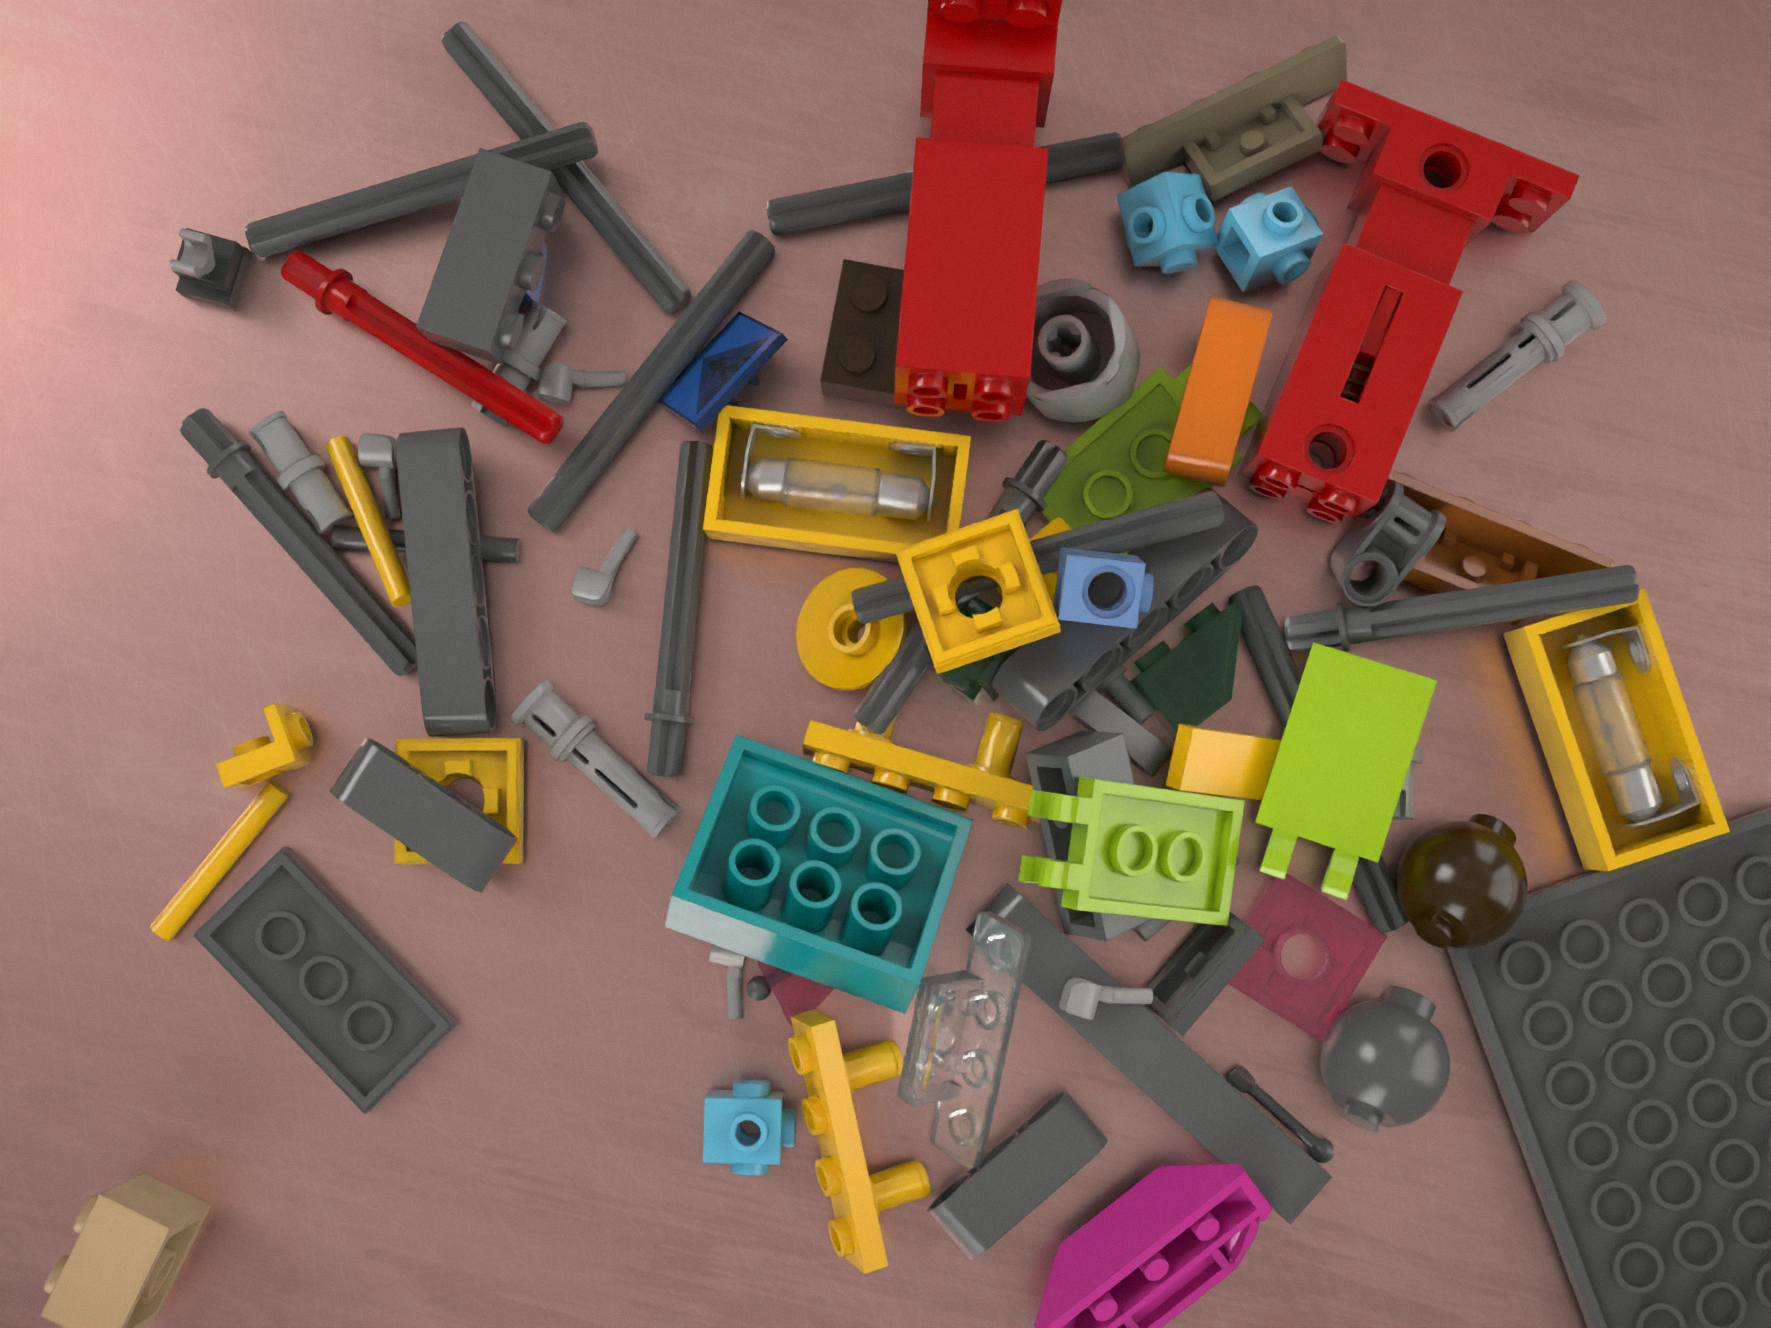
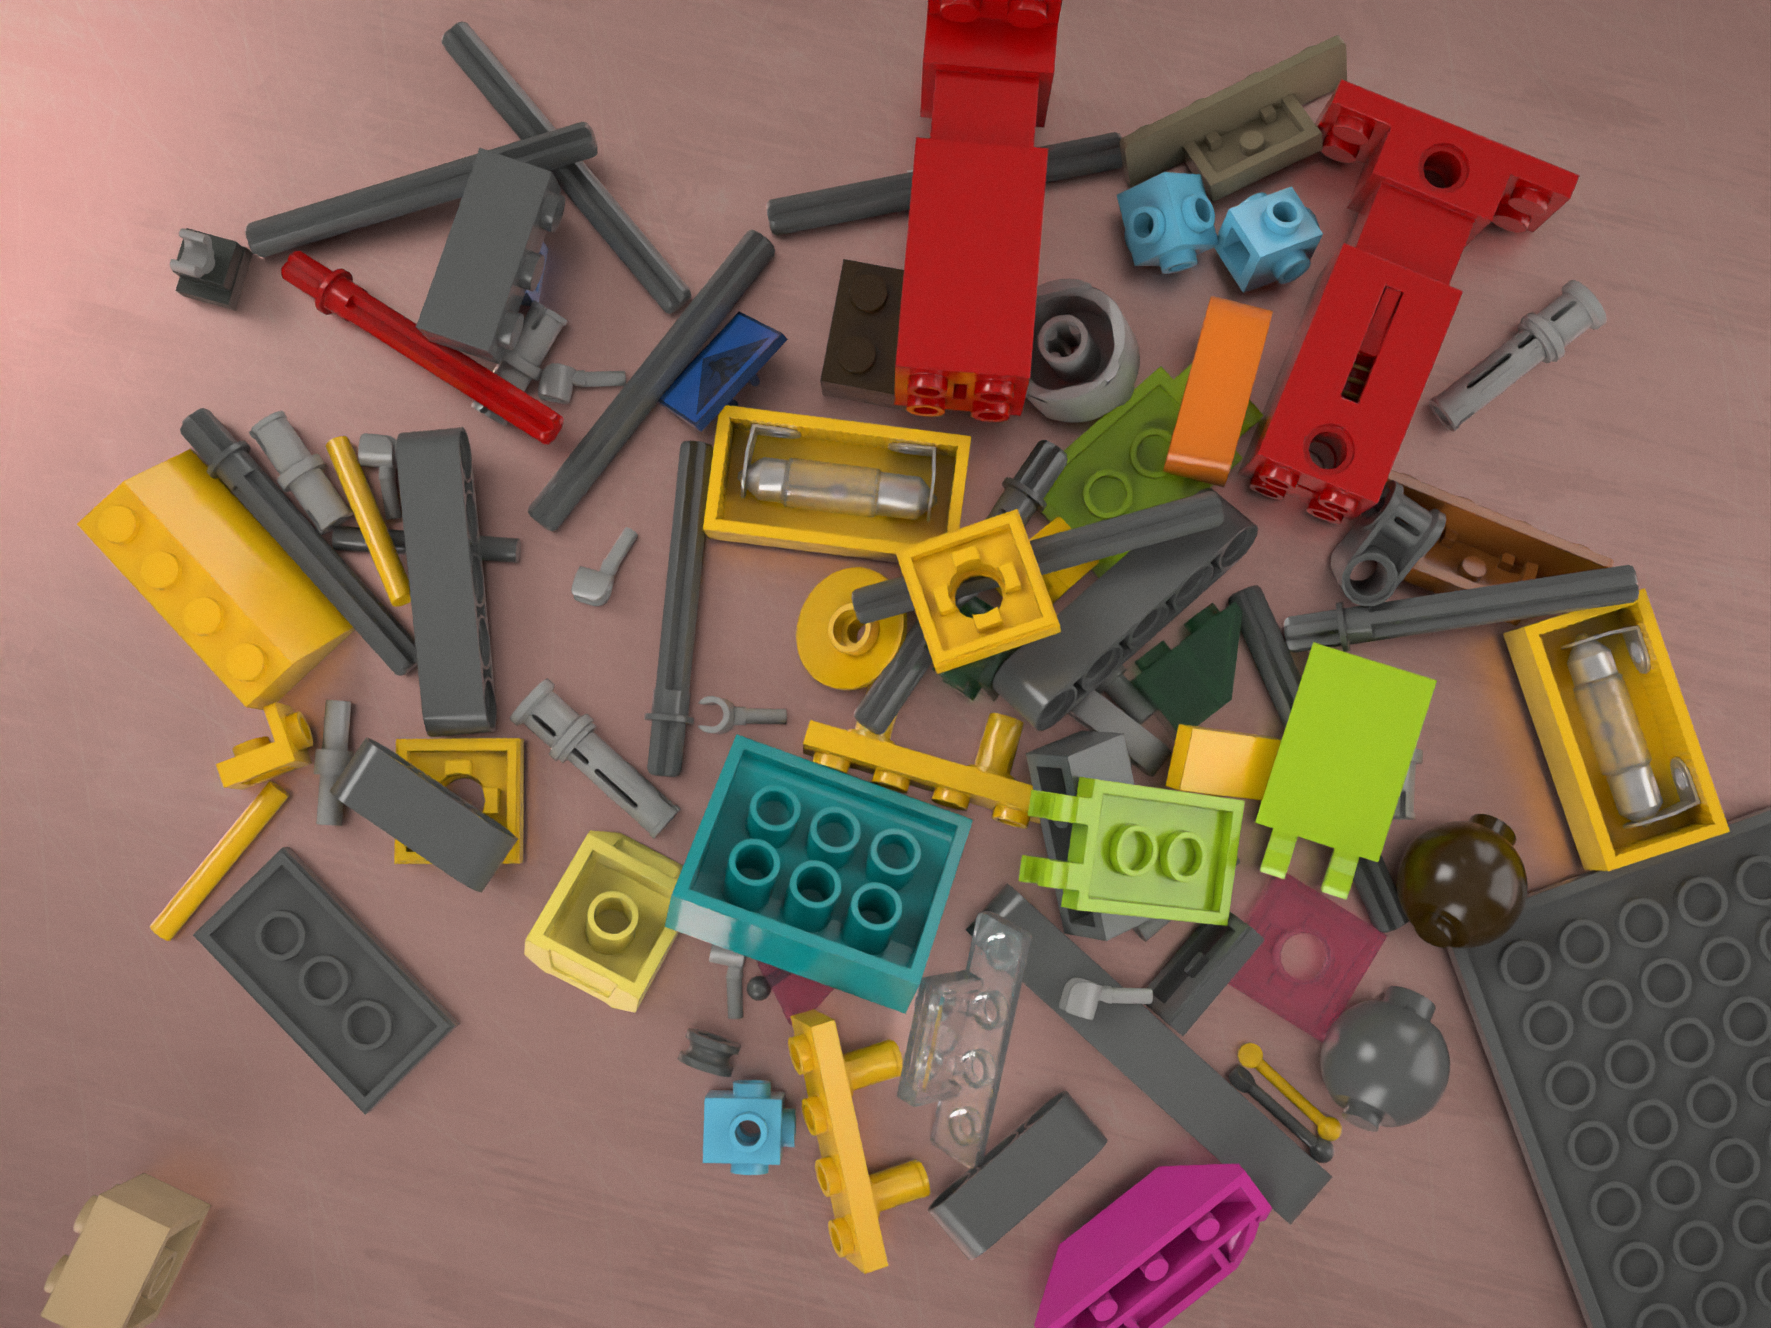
(217, 578): none -> yellow slope
(332, 760): none -> light grey bar
(608, 920): none -> light yellow slope
(709, 1052): none -> dark grey bush
(741, 715): none -> light grey hand
(1073, 579): medium blue brick -> none
(1251, 1056): none -> yellow hinge

